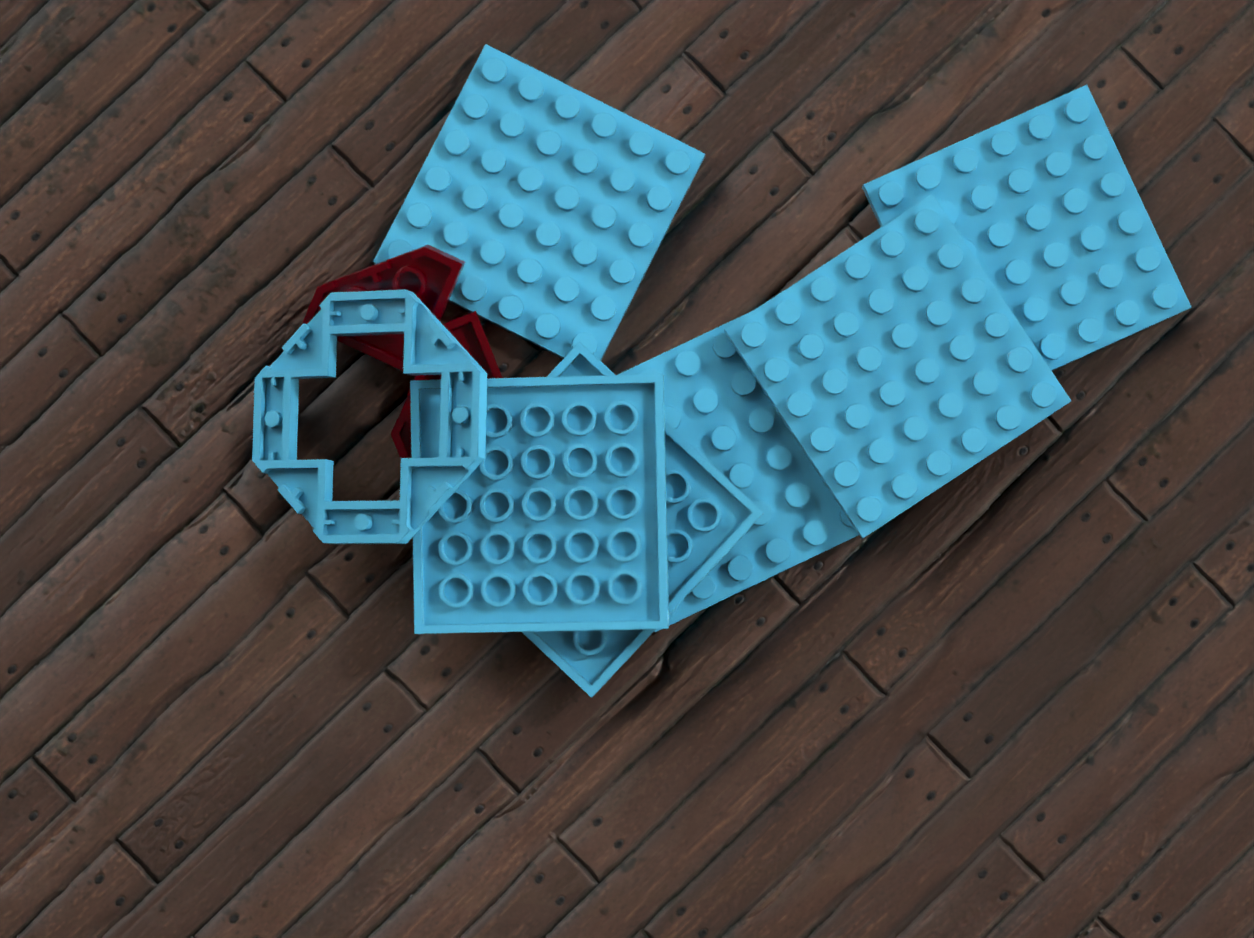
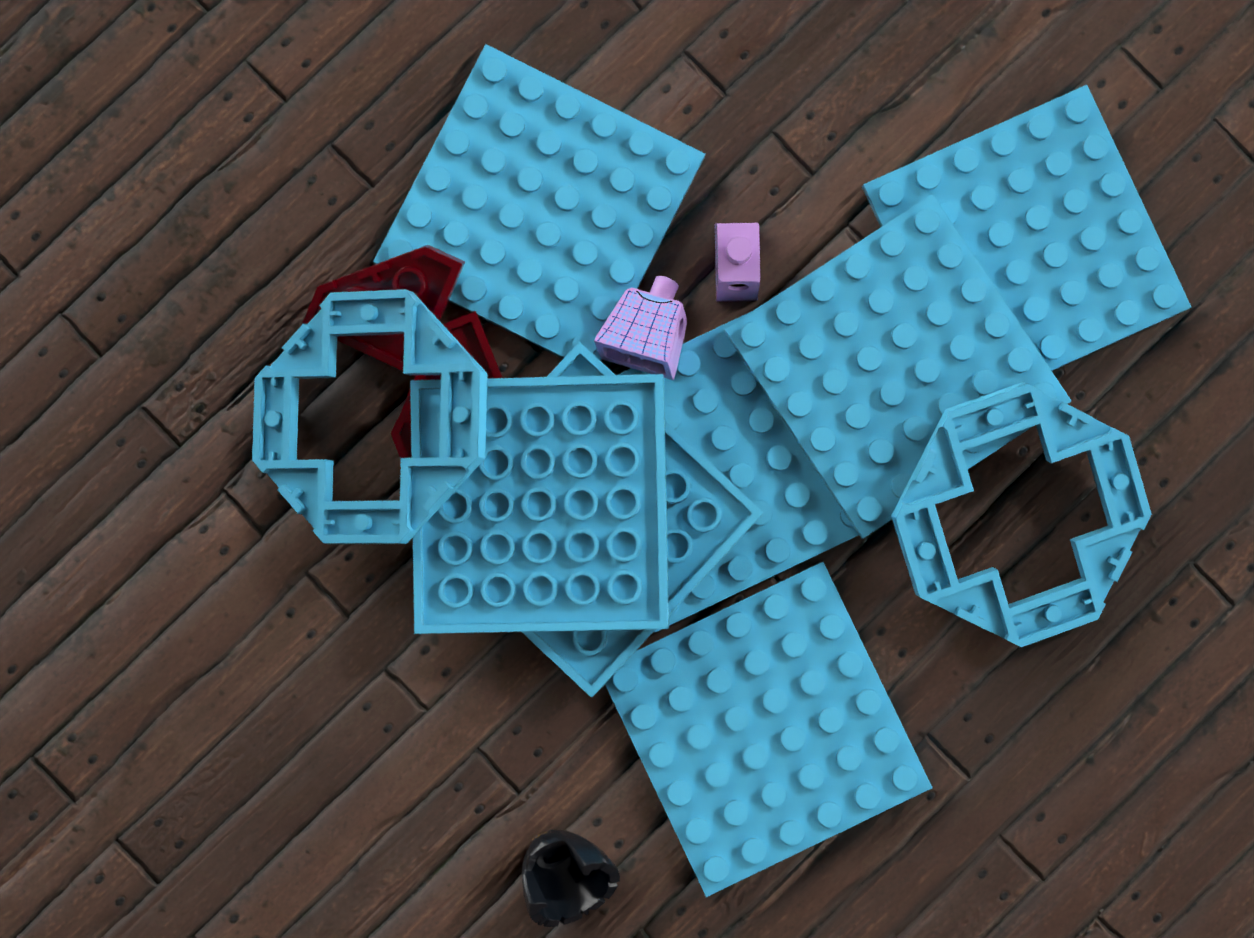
(565, 878): none -> black hair
(645, 330): none -> lavender torso
(737, 261): none -> lavender torso
(765, 729): none -> medium azure plate
(944, 475): none -> medium azure plate

